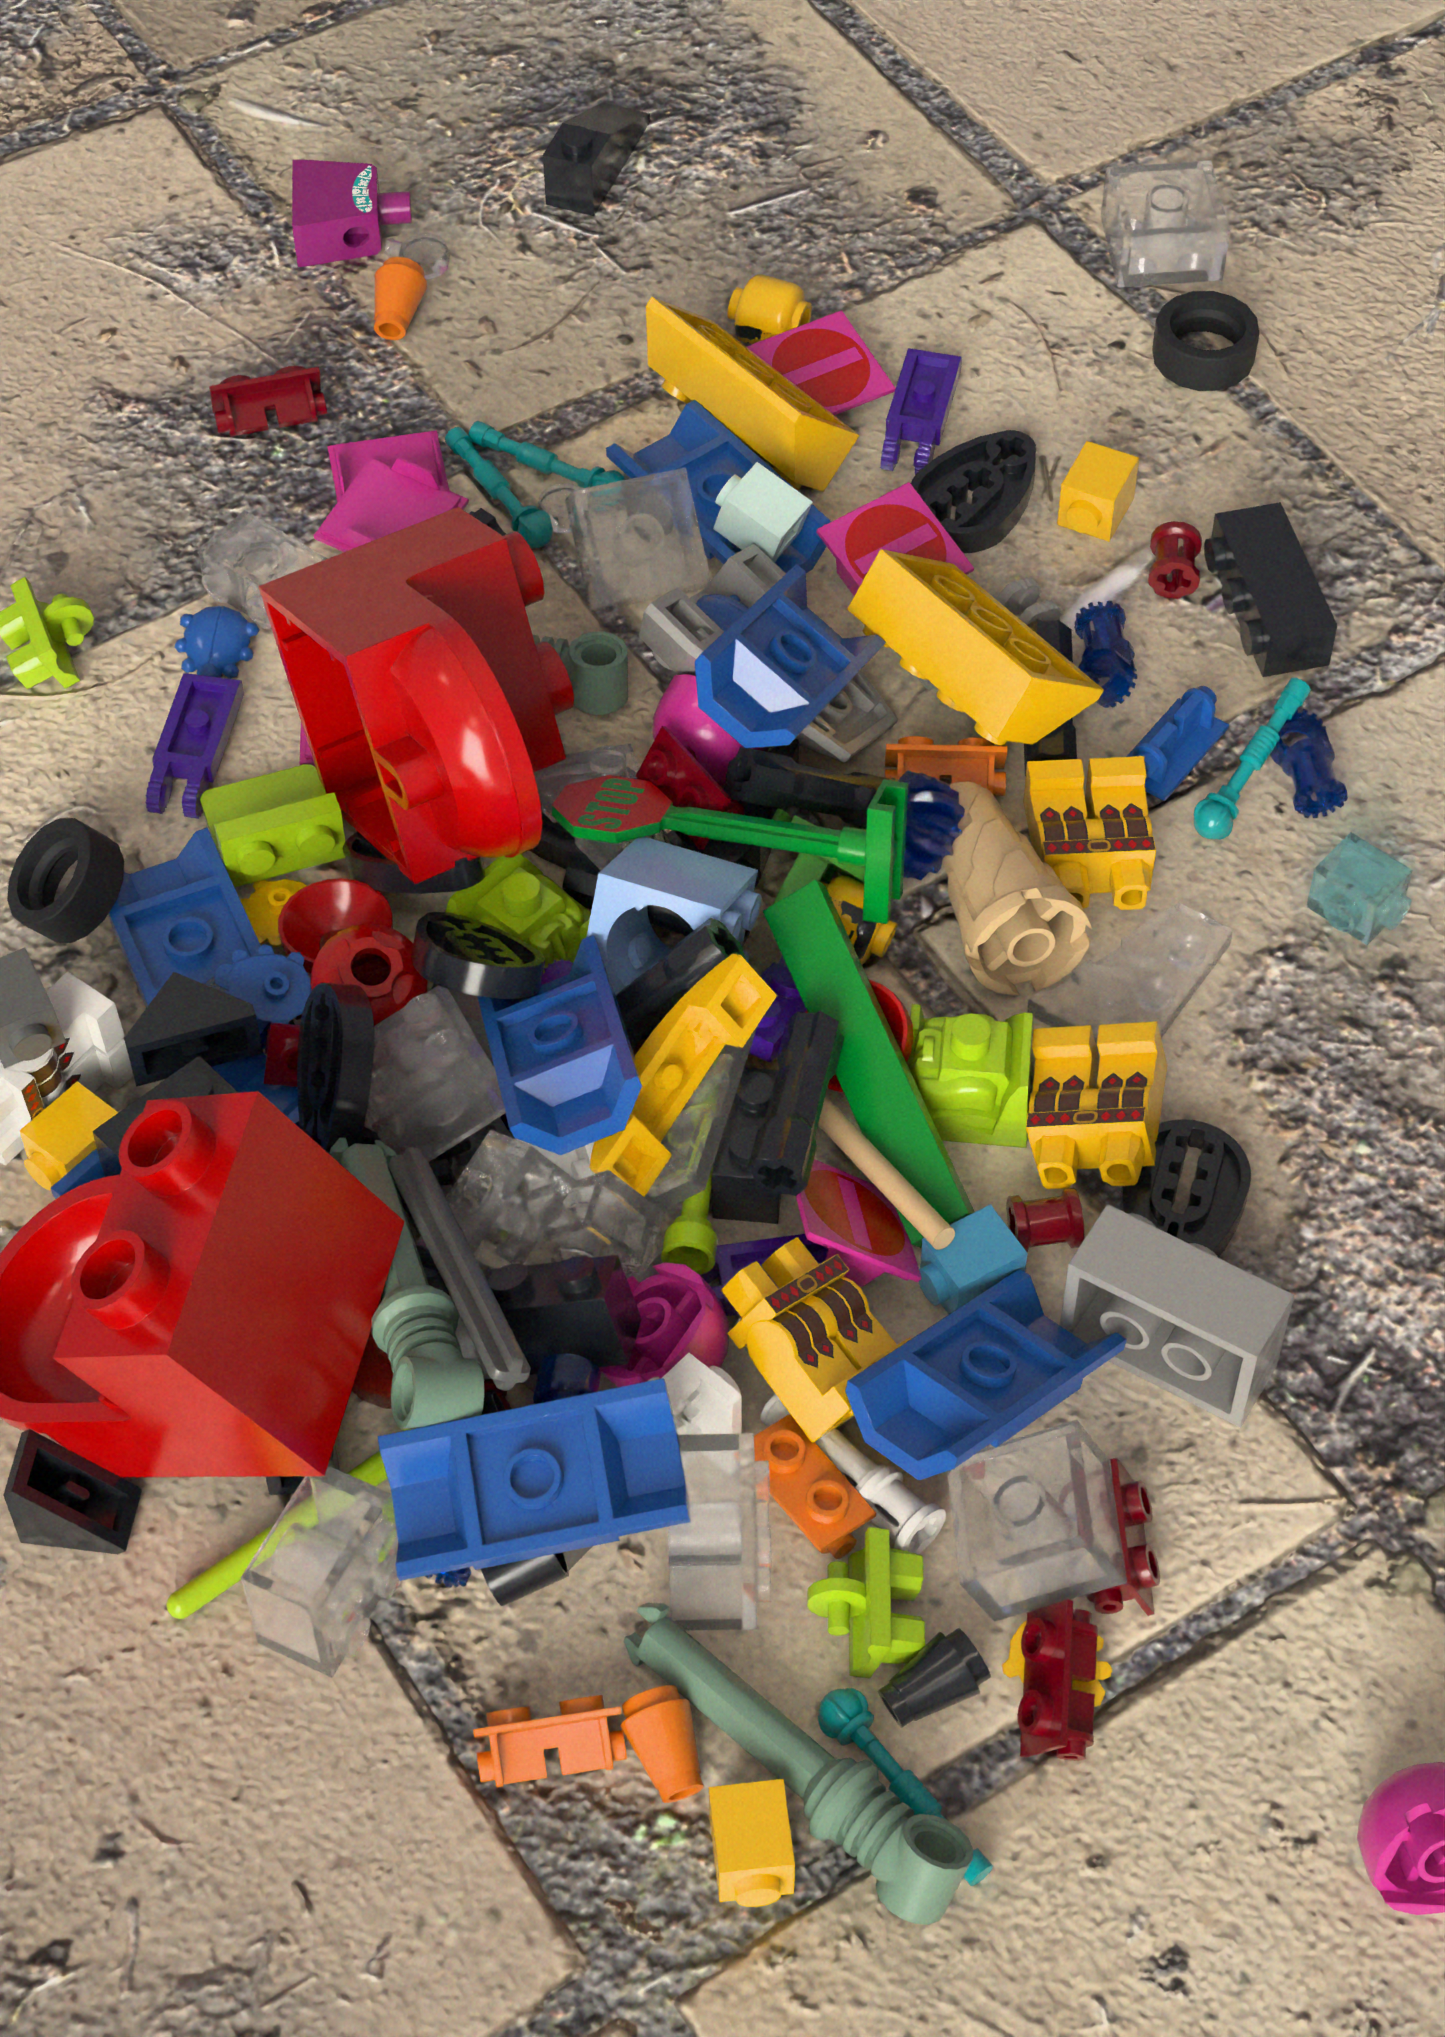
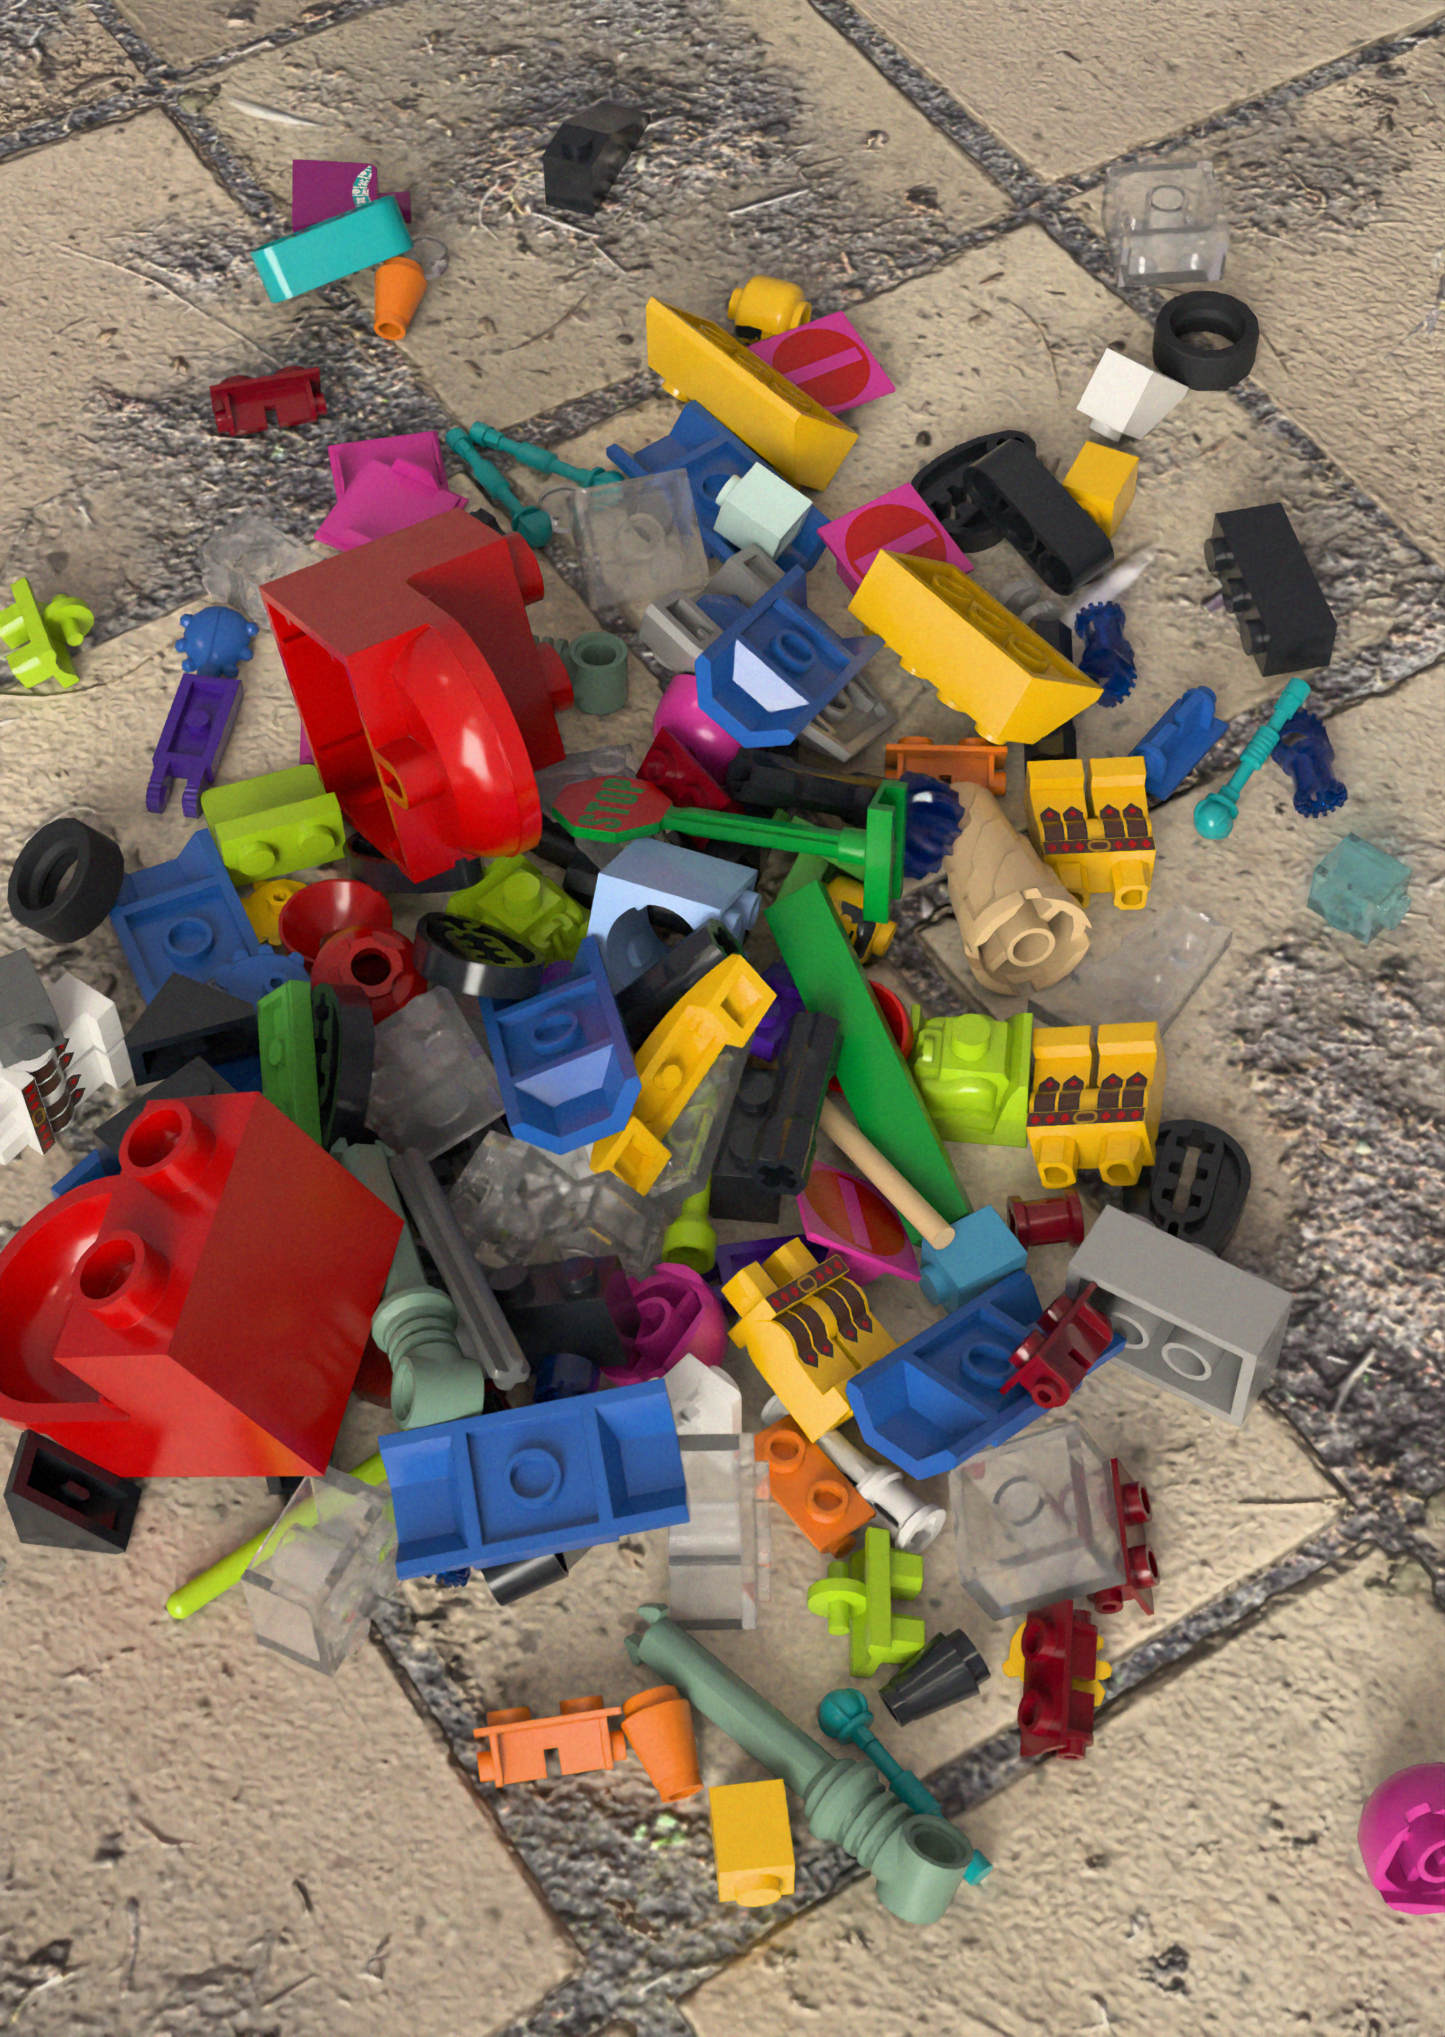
(63, 1134): yellow brick -> none
(289, 1055): none -> bright green tile
(332, 249): none -> teal beam
(920, 405): dark purple hinge -> none
(1038, 517): none -> black beam
(1059, 1358): none -> dark red hinge
(1128, 397): none -> white slope
(1174, 559): dark red bush -> none

